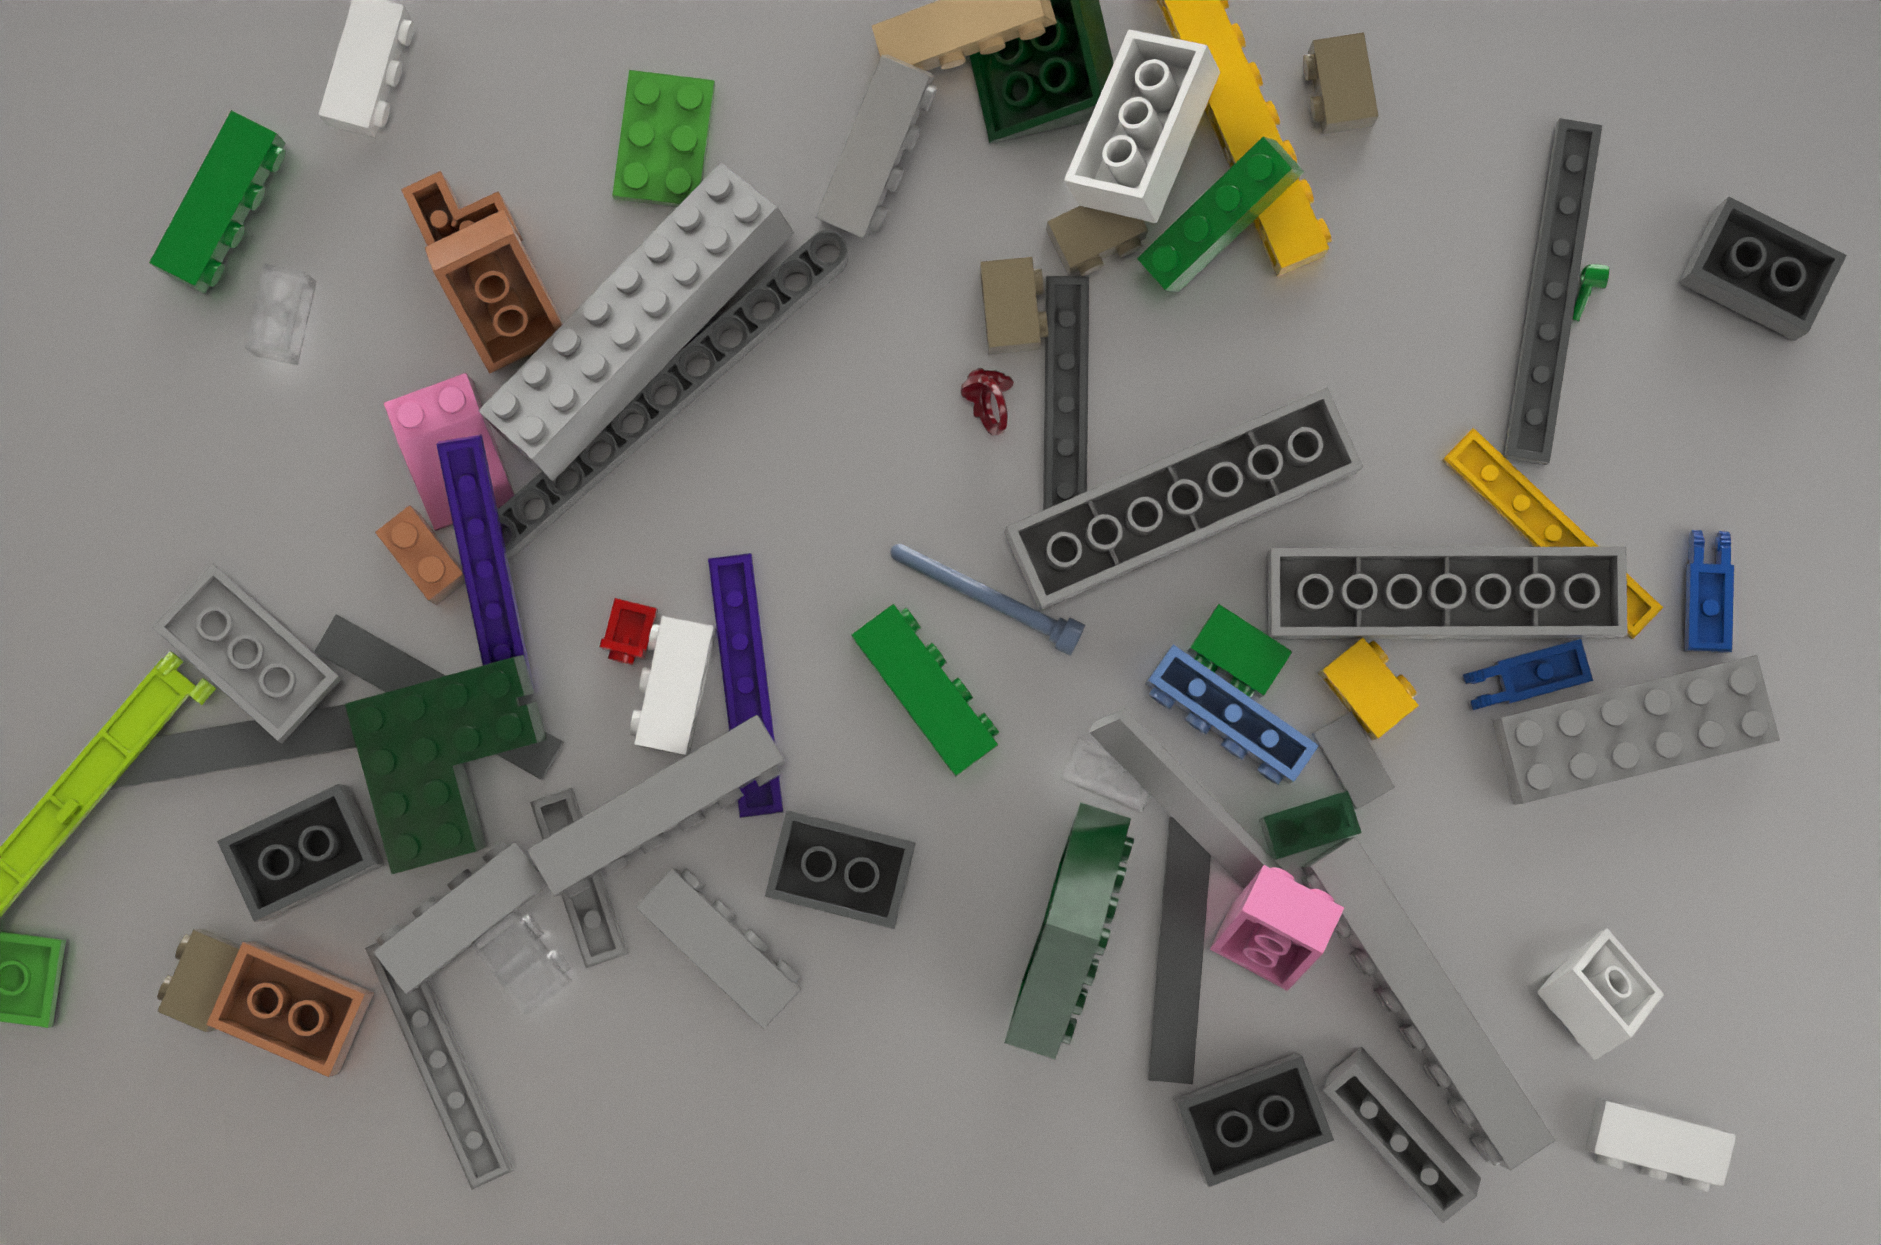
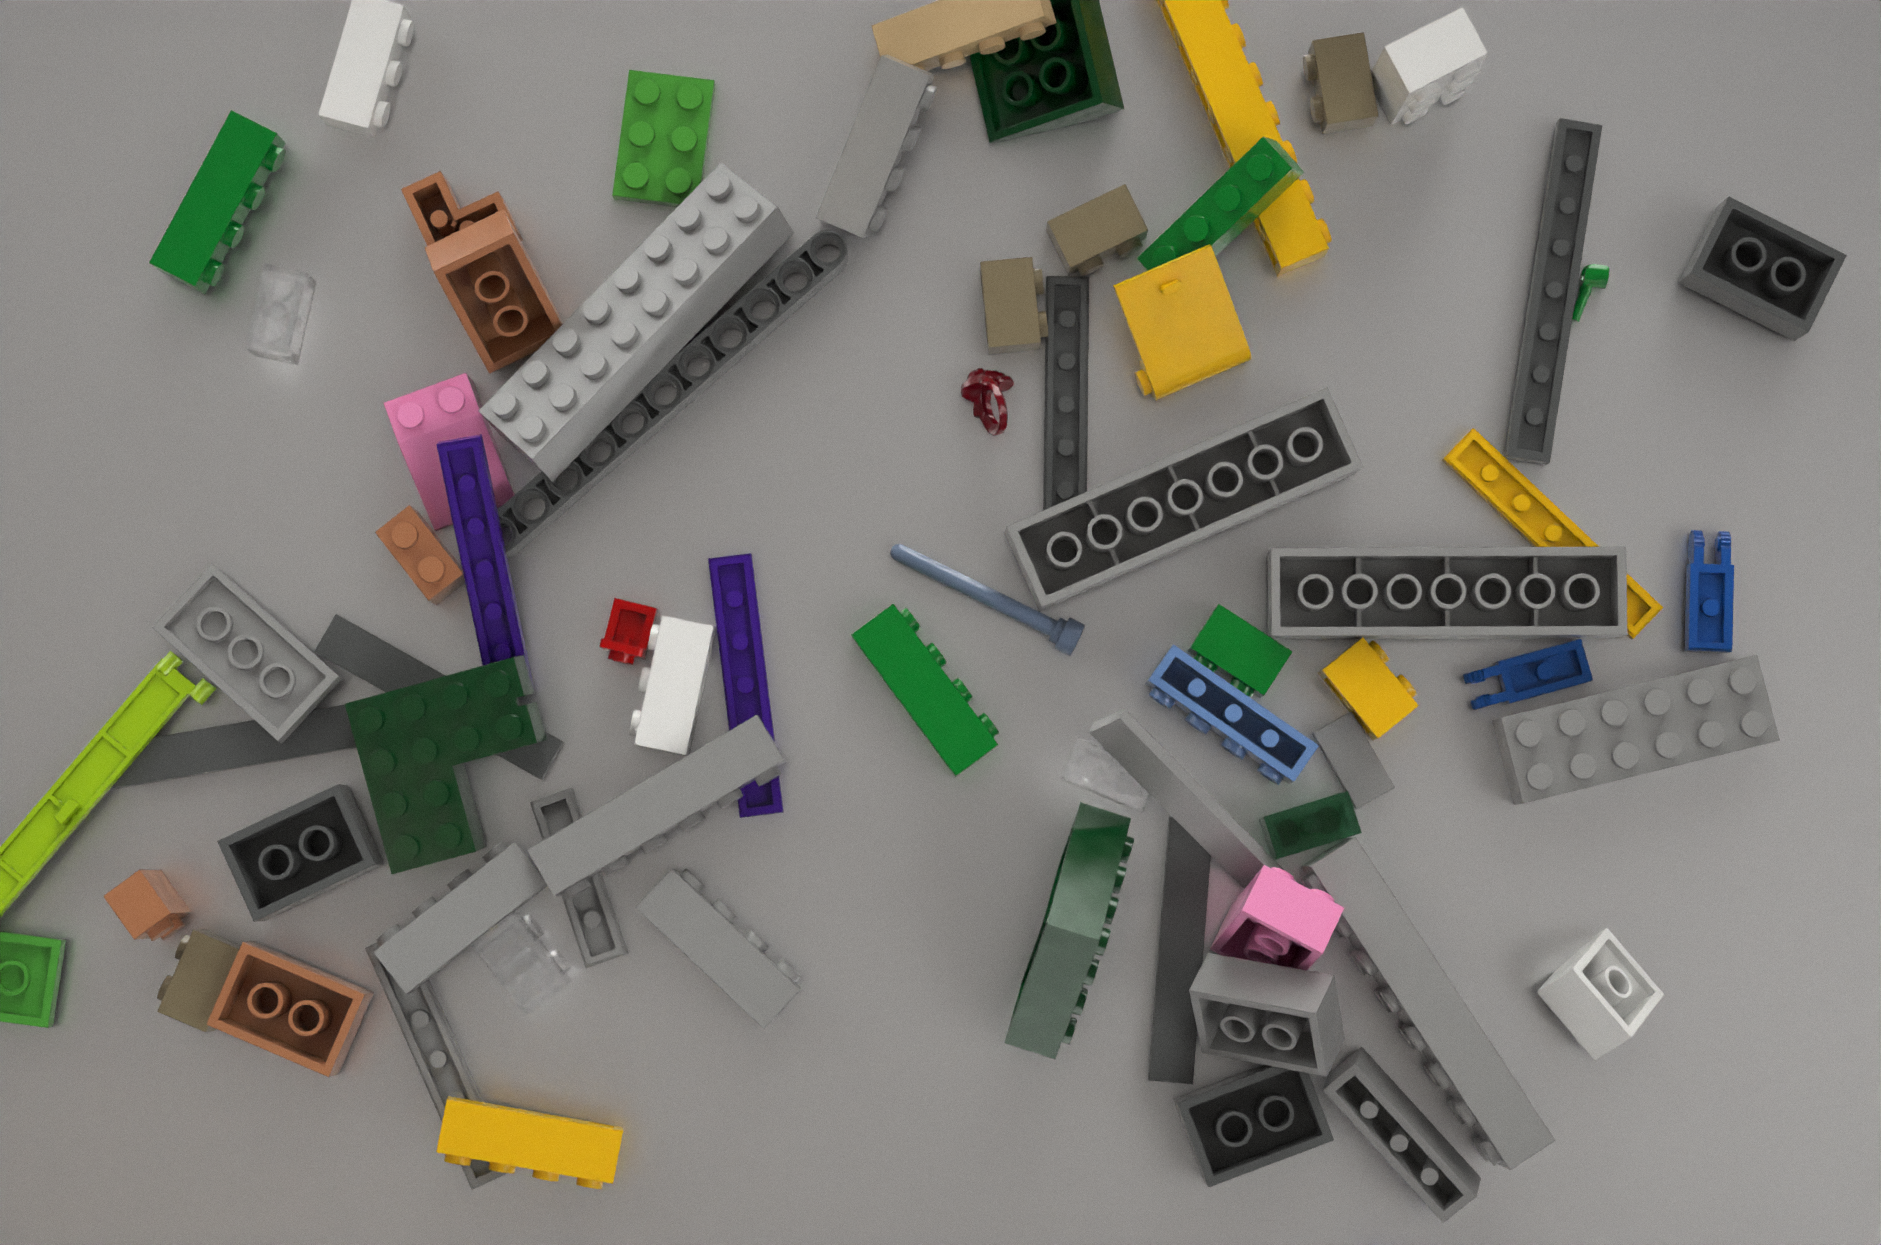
(148, 905): none -> nougat brick
(529, 1140): none -> yellow brick
(840, 869): dark grey brick -> none
(1142, 125): white brick -> none
(1182, 323): none -> yellow door
(1267, 1014): none -> light grey brick
(1428, 67): none -> white brick
(1660, 1145): white brick -> none

